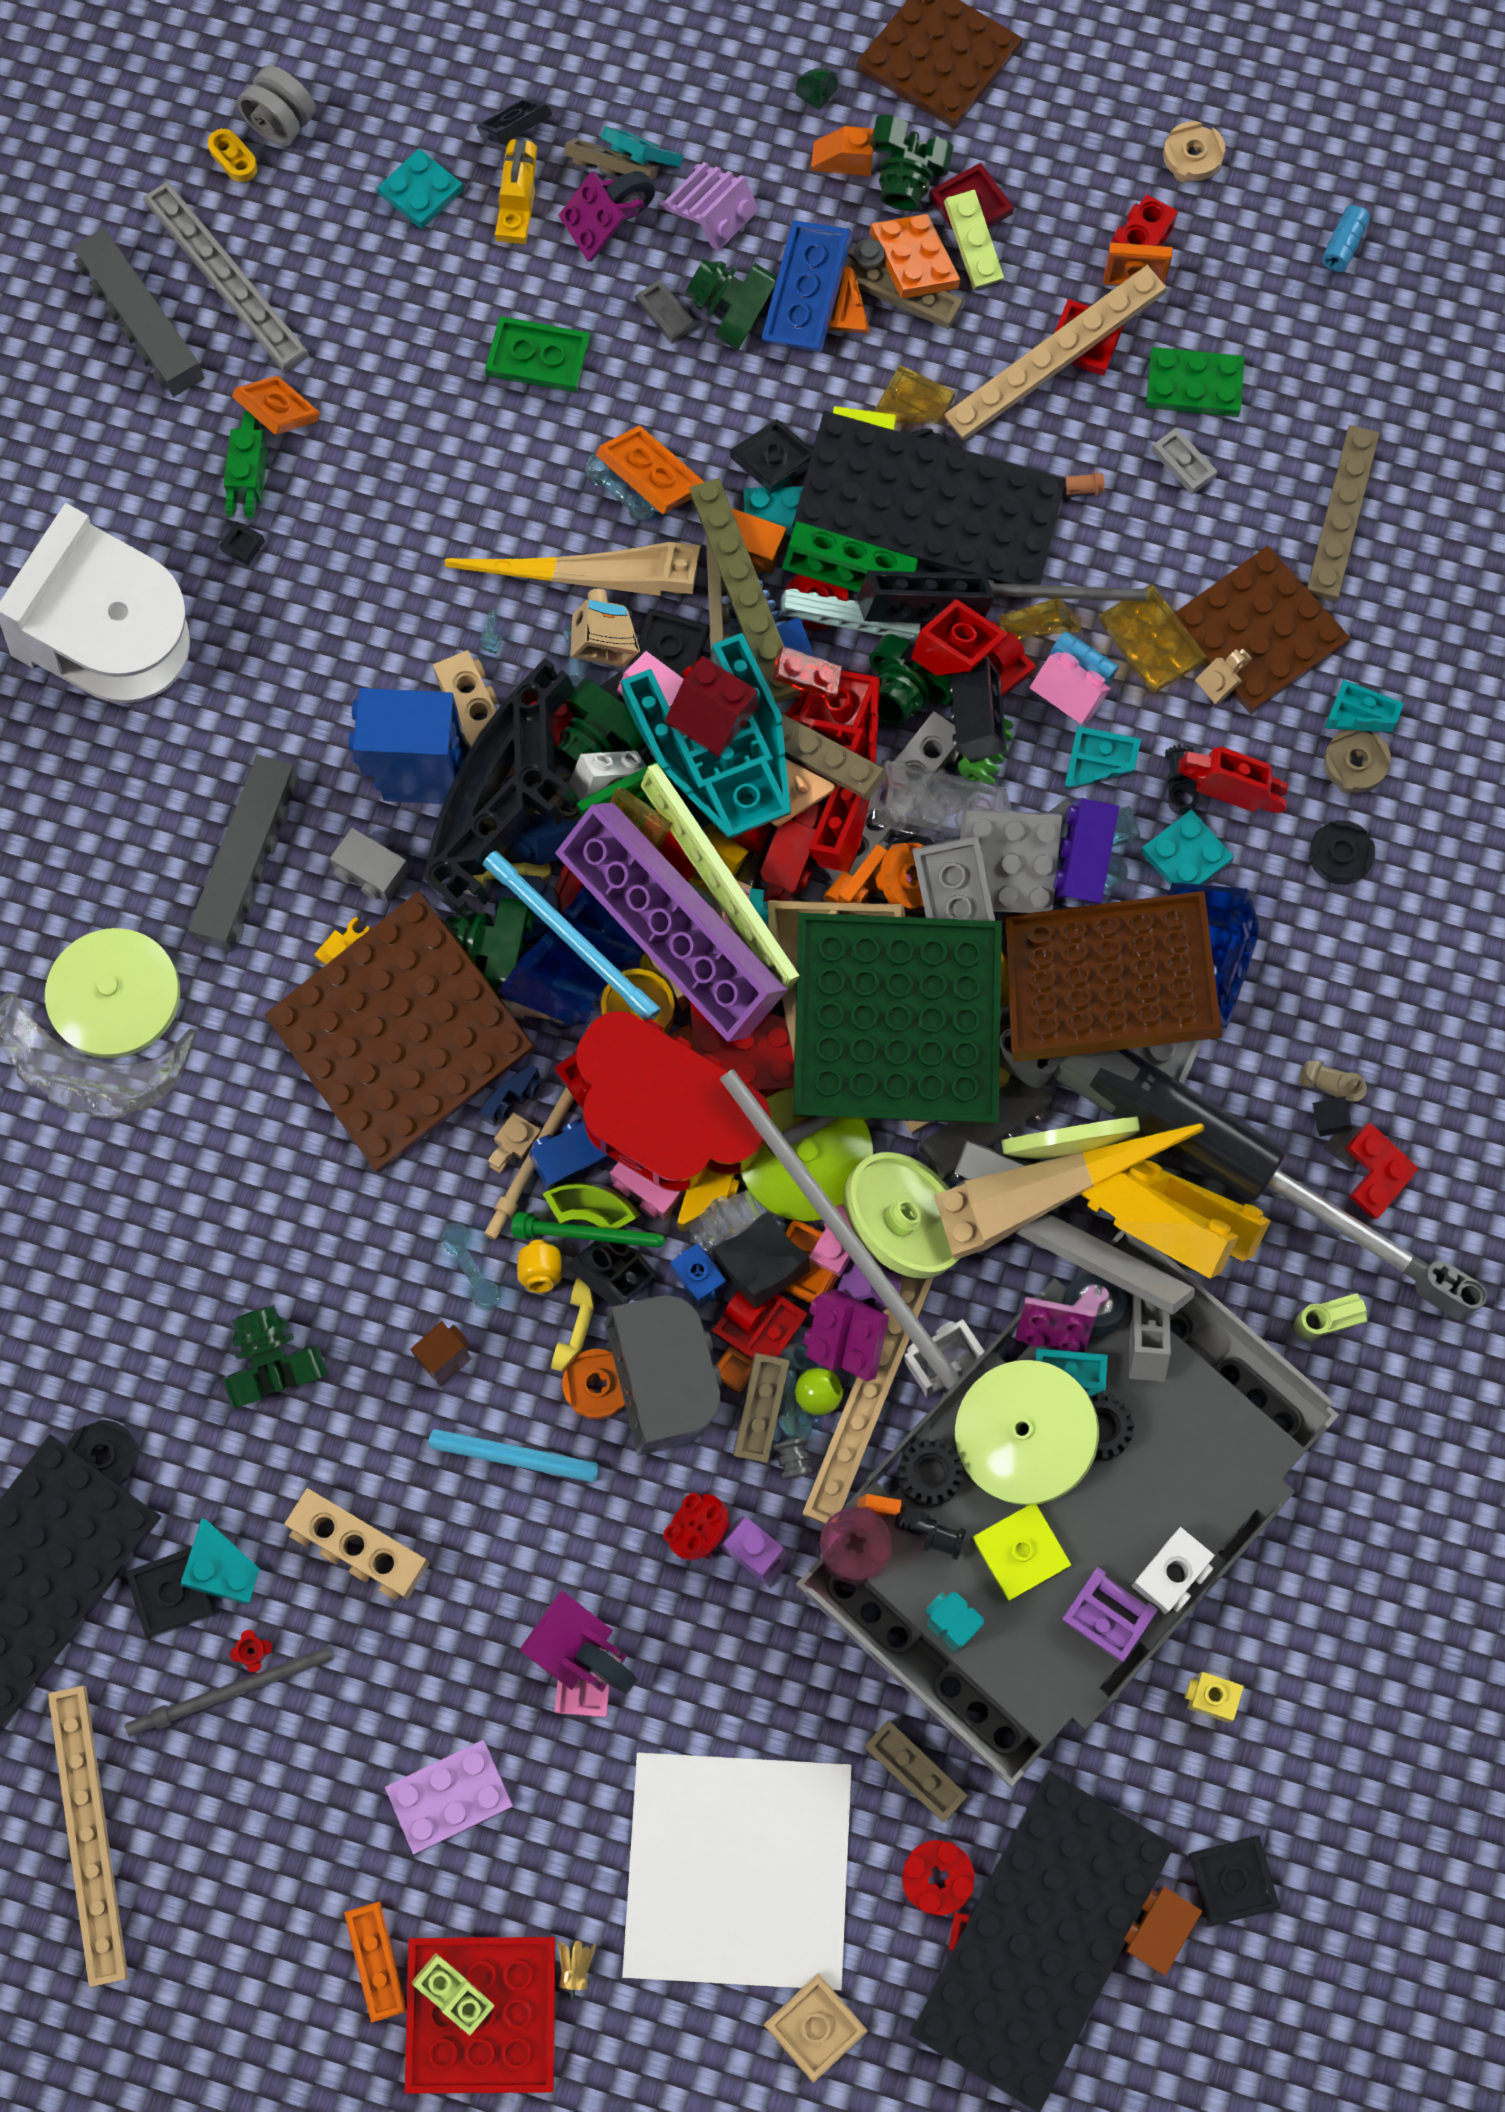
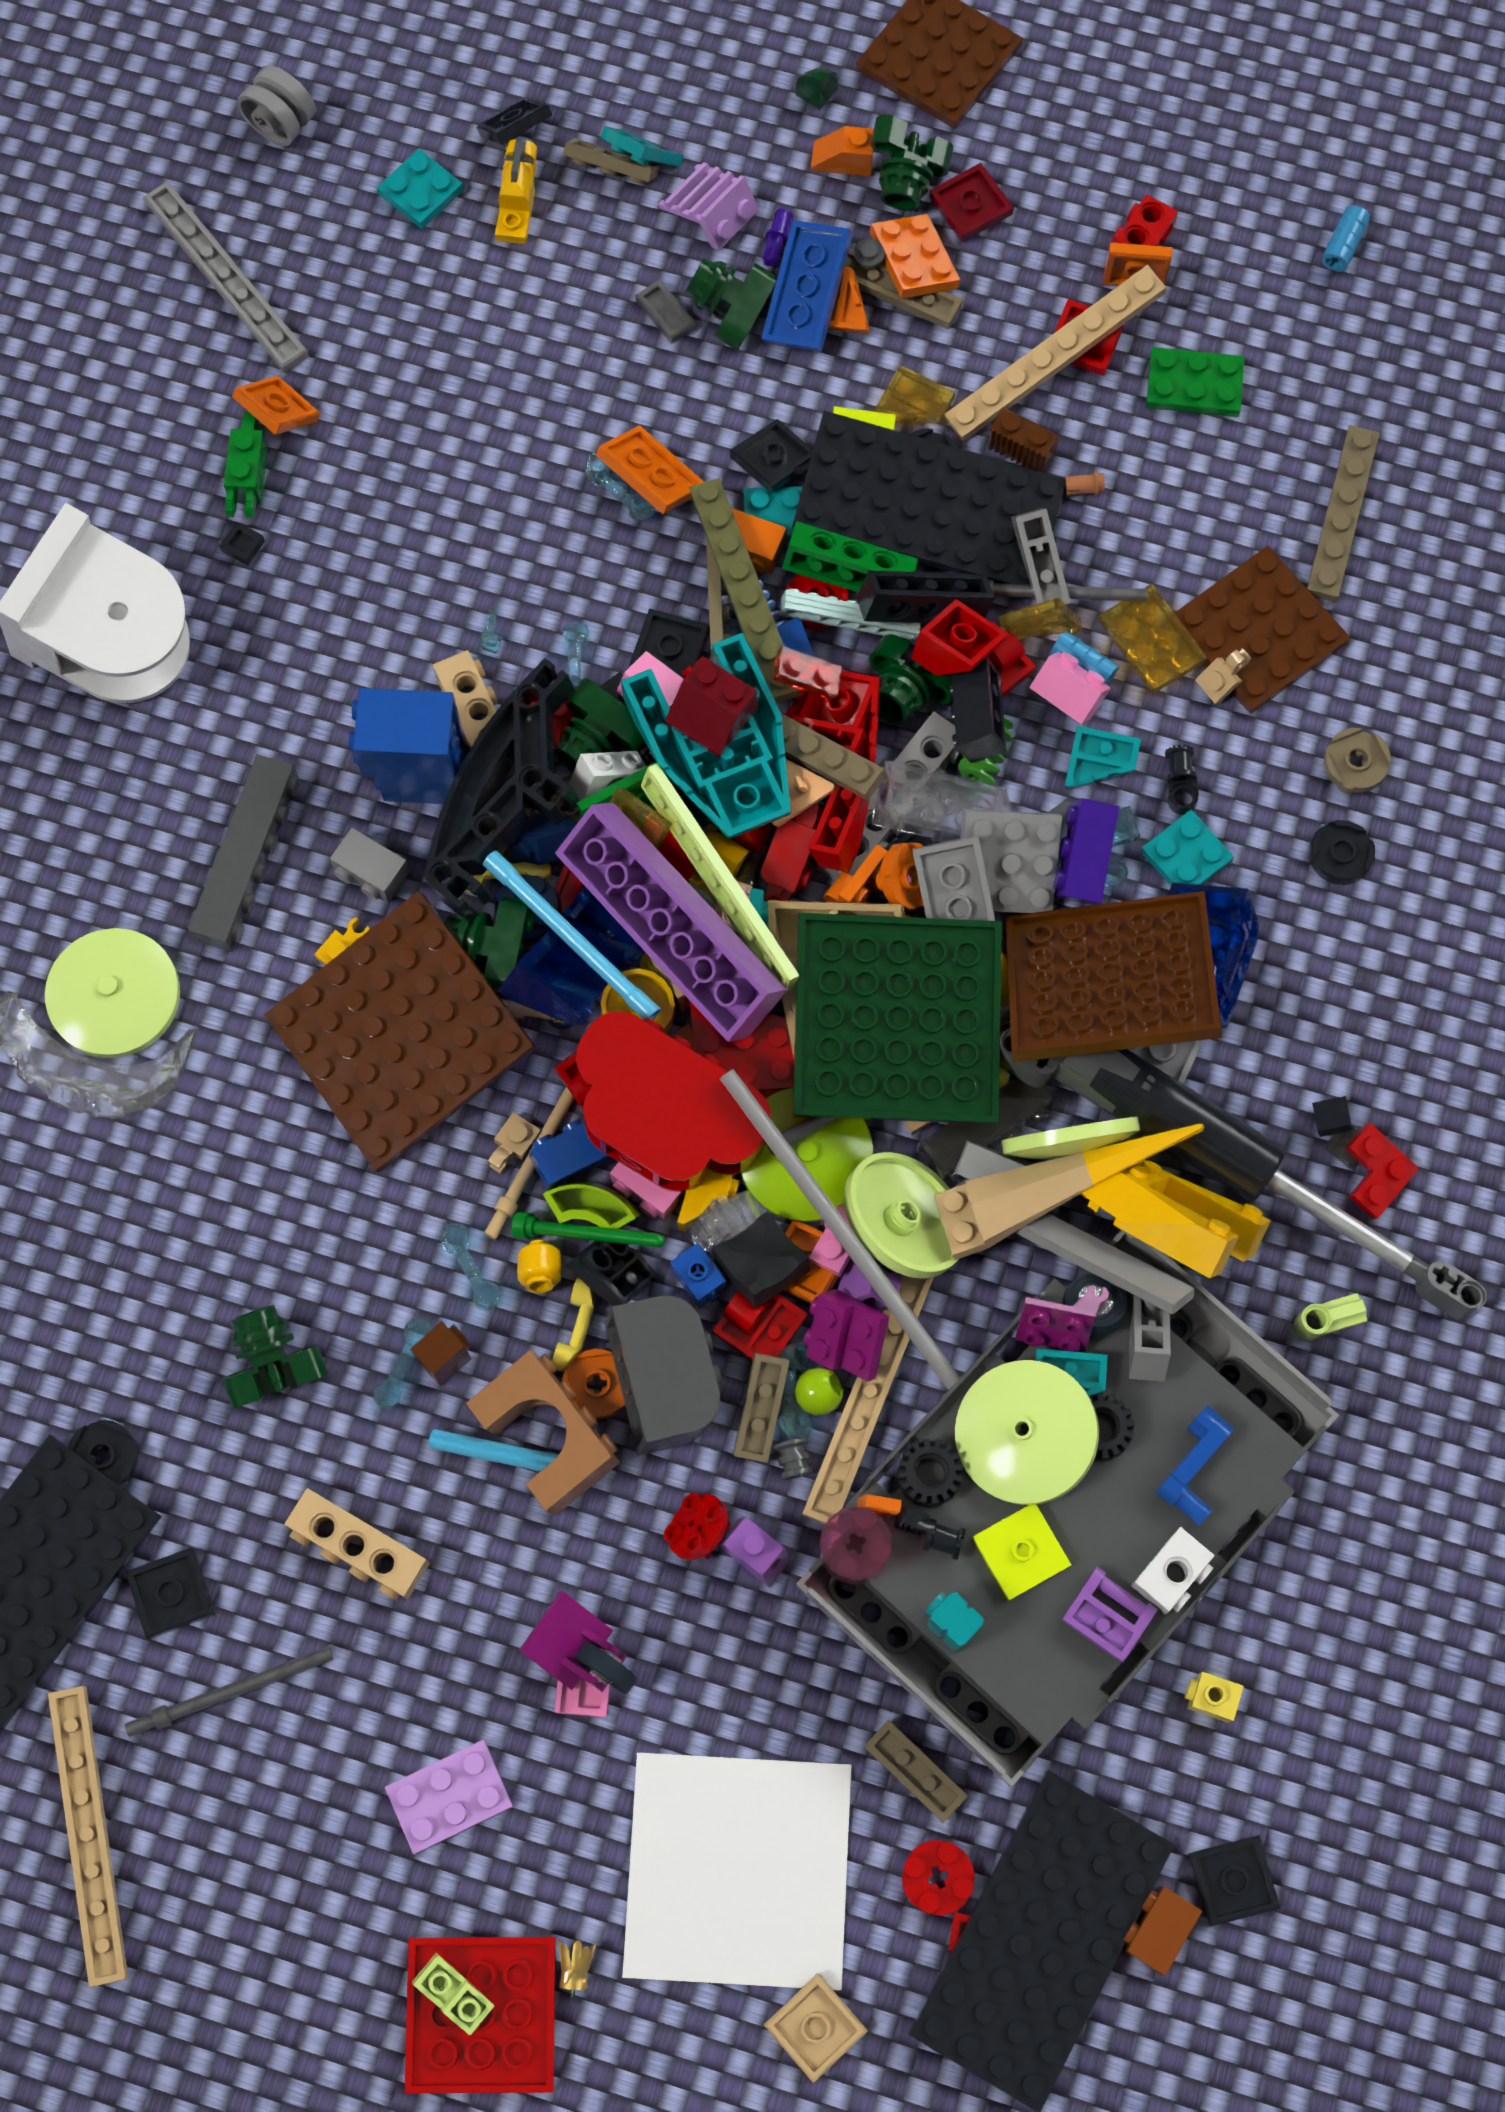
(138, 312): dark grey brick -> none
(219, 1567): teal wing -> none
(234, 157): yellow plate -> none
(241, 1654): red plate -> none
(375, 1961): orange tile -> none
(387, 1392): none -> clear light blue bar
(518, 1087): dark blue slope -> none
(537, 354): green plate -> none
(585, 1452): none -> medium nougat arch
(602, 206): magenta plate -> none
(603, 632): tan torso -> none
(637, 570): tan plate -> none
(735, 1369): orange tile -> none
(777, 237): none -> dark purple axle
(958, 1347): white window -> none
(973, 239): yellowish green plate -> none
(1022, 440): none -> reddish brown brick
(1040, 555): none -> light grey slope
(1184, 461): light grey plate -> none
(1189, 166): tan plate -> none
(1212, 1432): none -> blue beam
(1235, 779): red hinge -> none
(1333, 1081): dark tan piece -> none
(1363, 710): teal wing -> none

